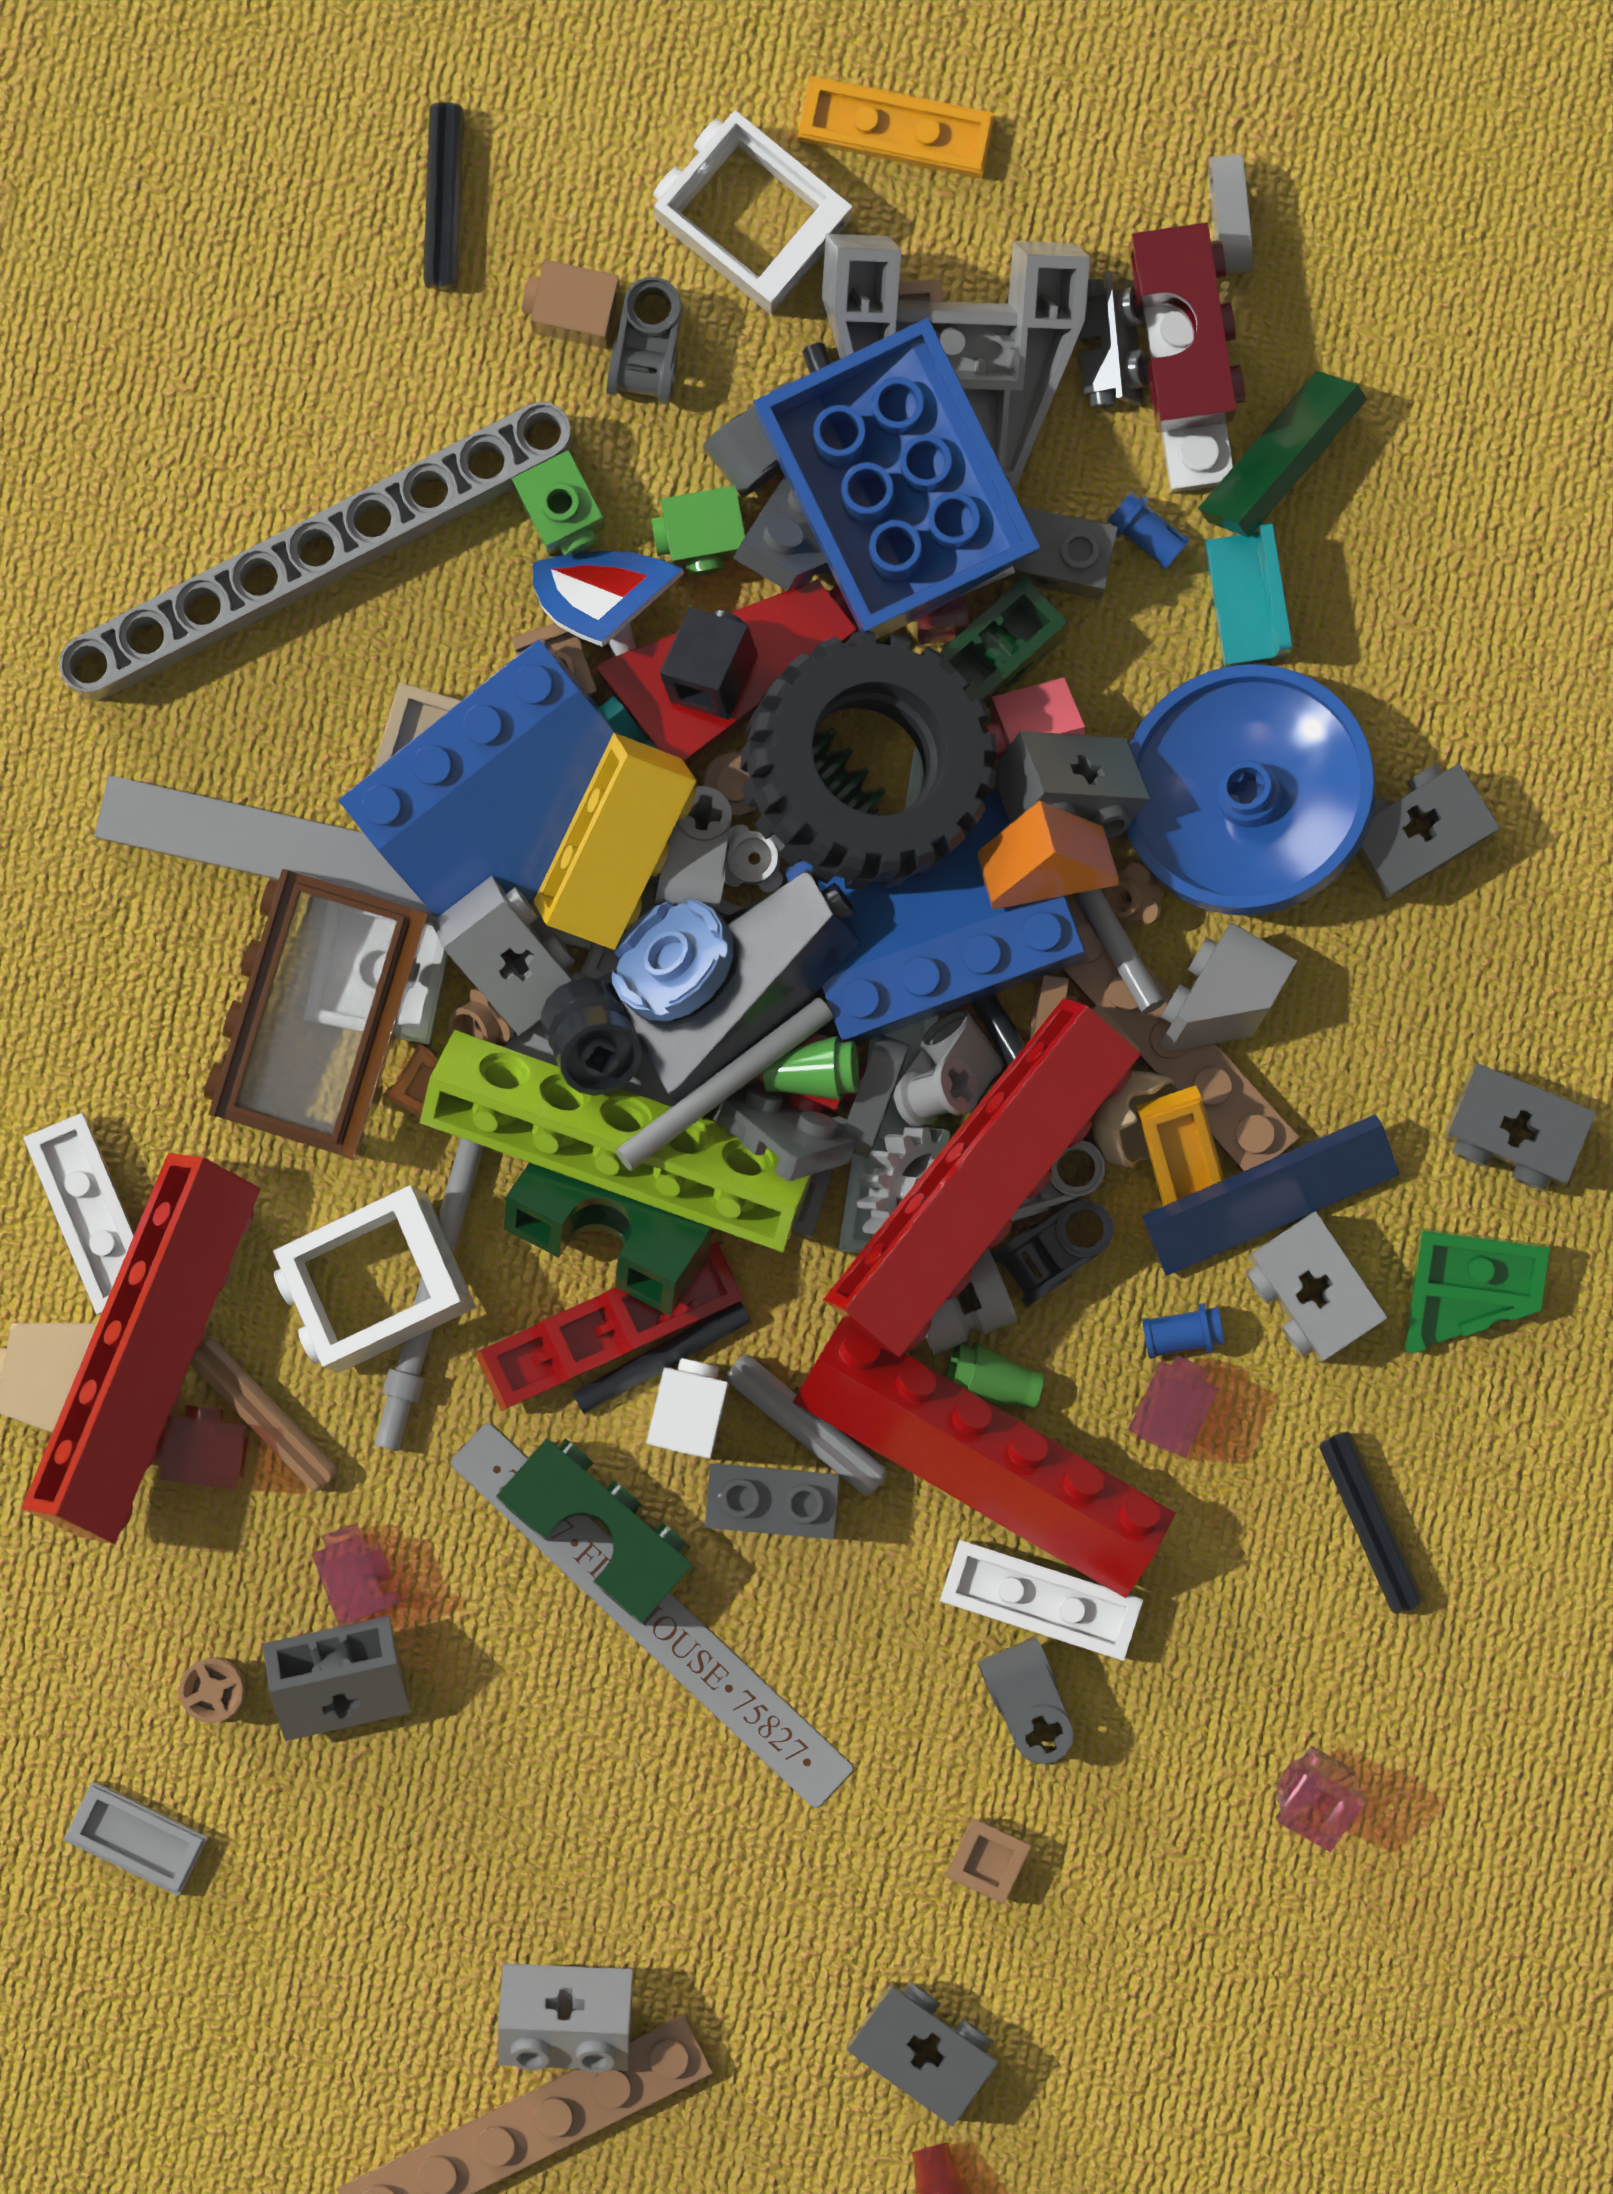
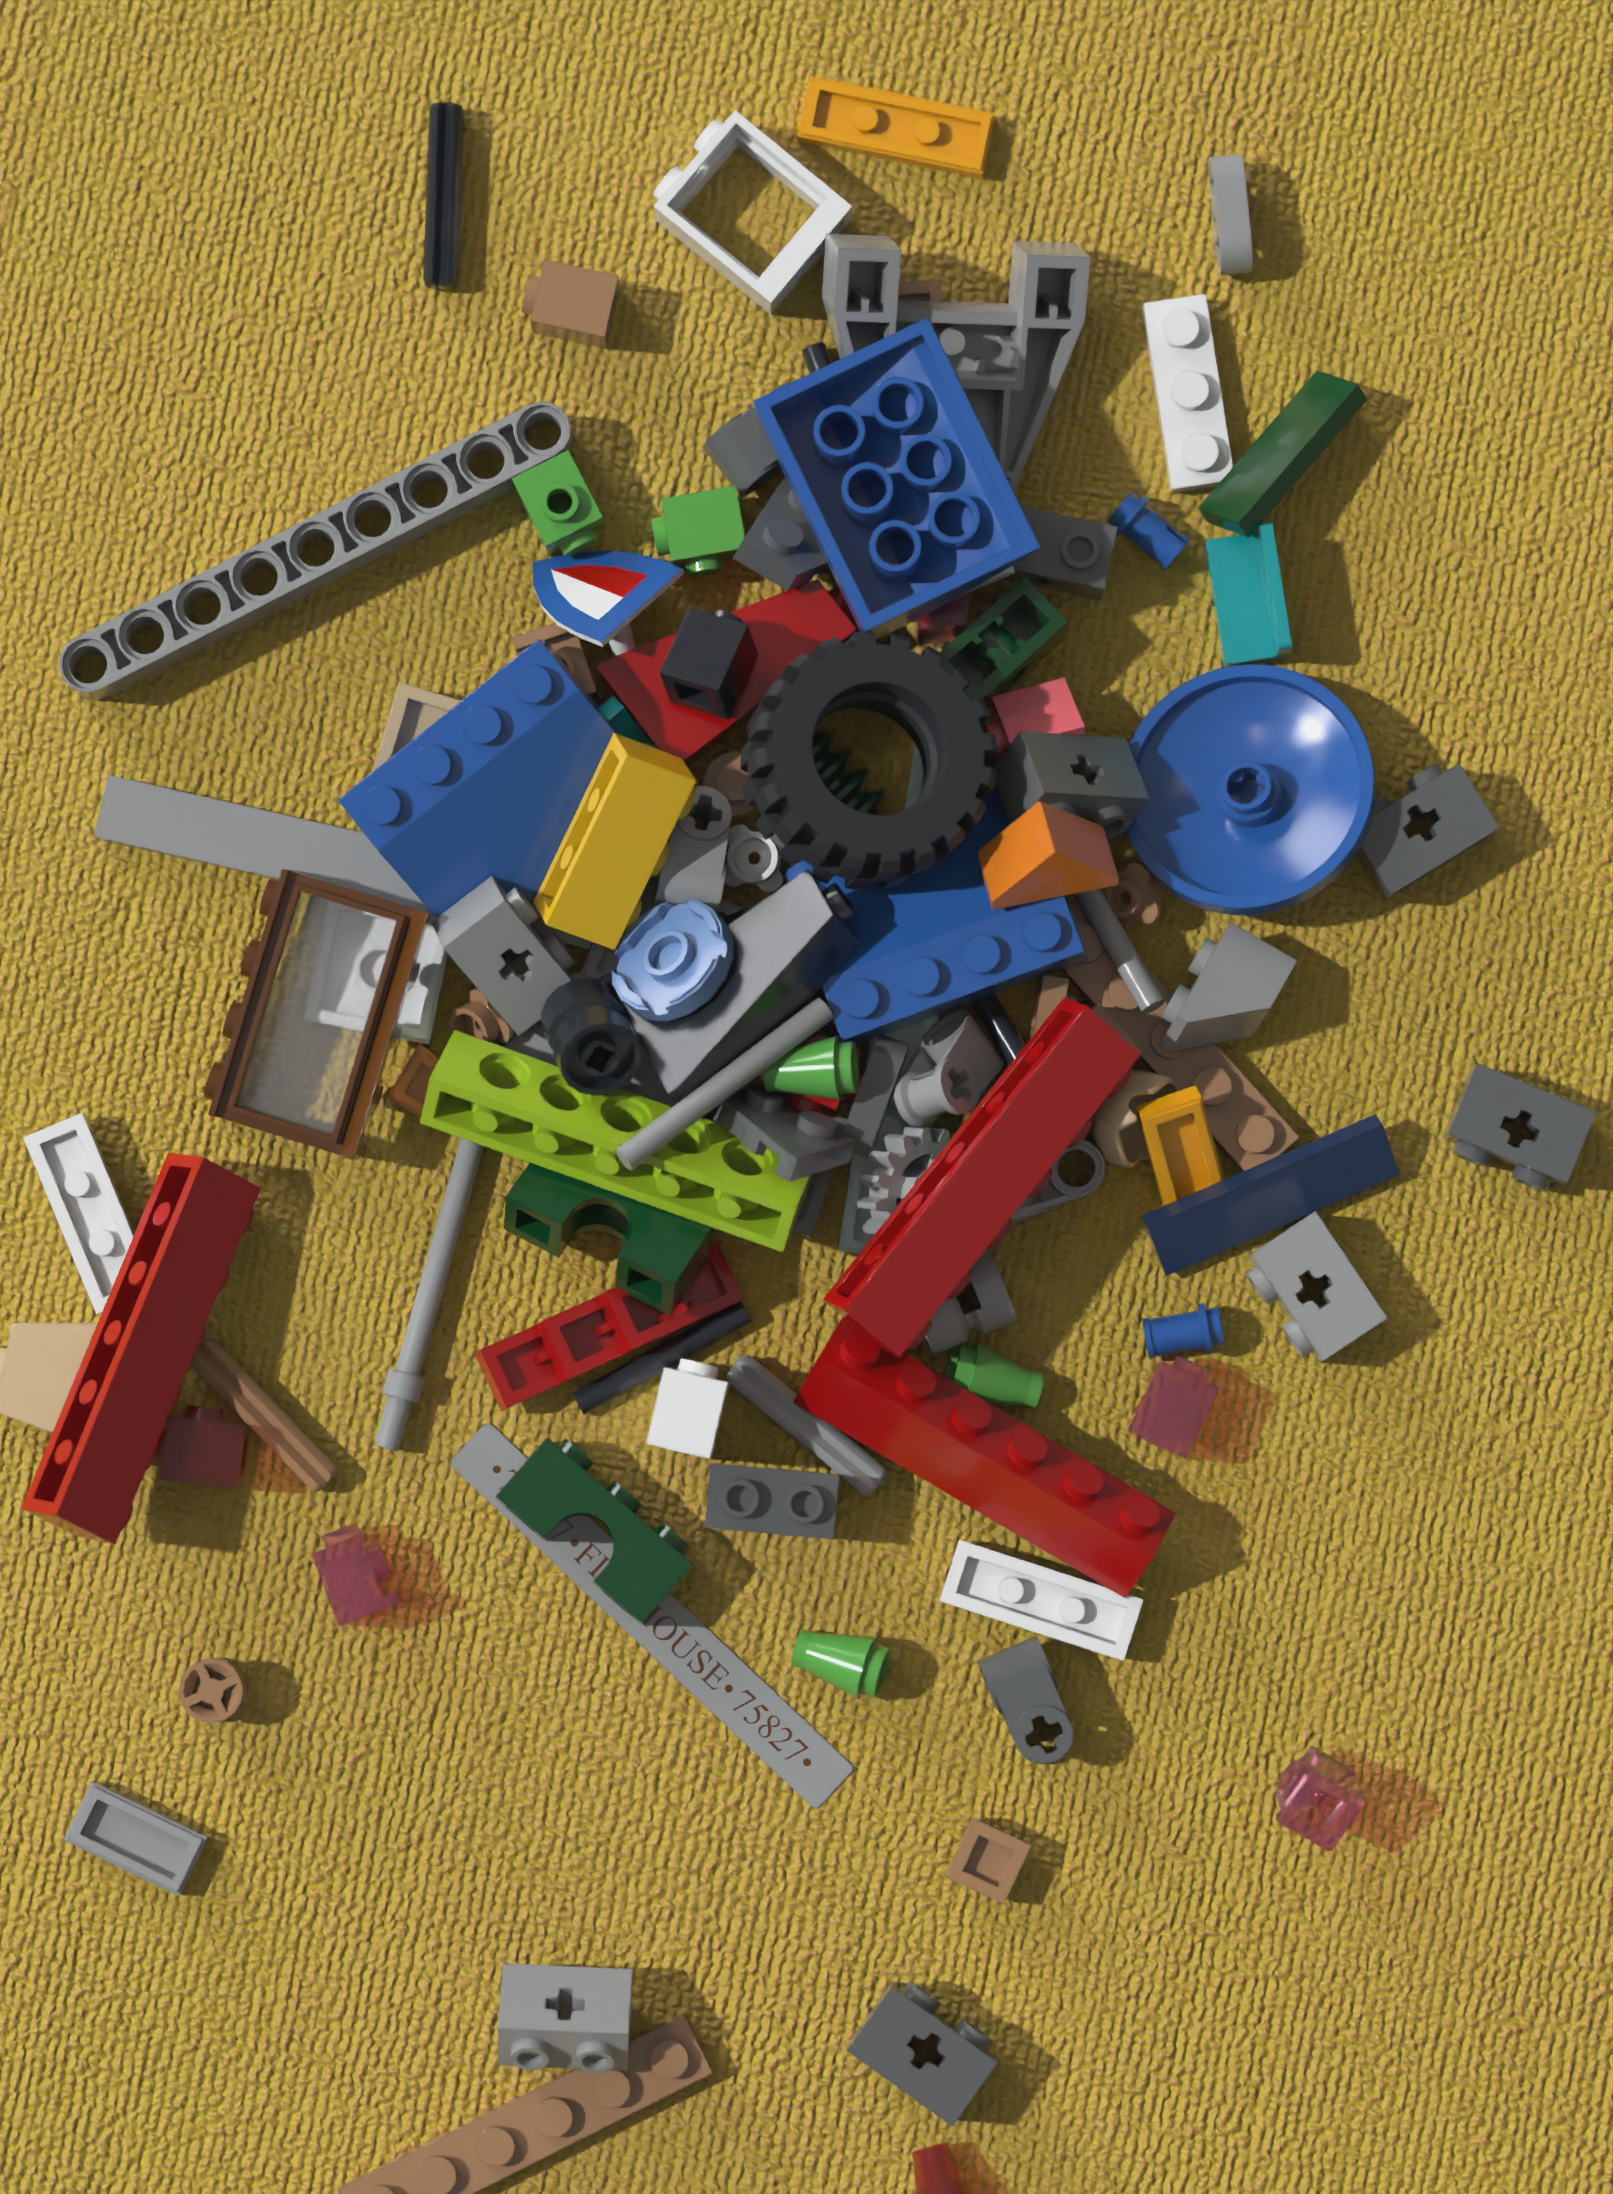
(336, 1678): dark grey brick -> none
(432, 1255): white window -> none
(646, 346): dark grey piece -> none
(845, 1661): none -> bright green cone
(1051, 1251): black piece -> none
(1119, 365): dark grey hinge -> none
(1181, 272): dark red arch -> none
(1371, 1522): black axle -> none
(1471, 1283): green wing -> none

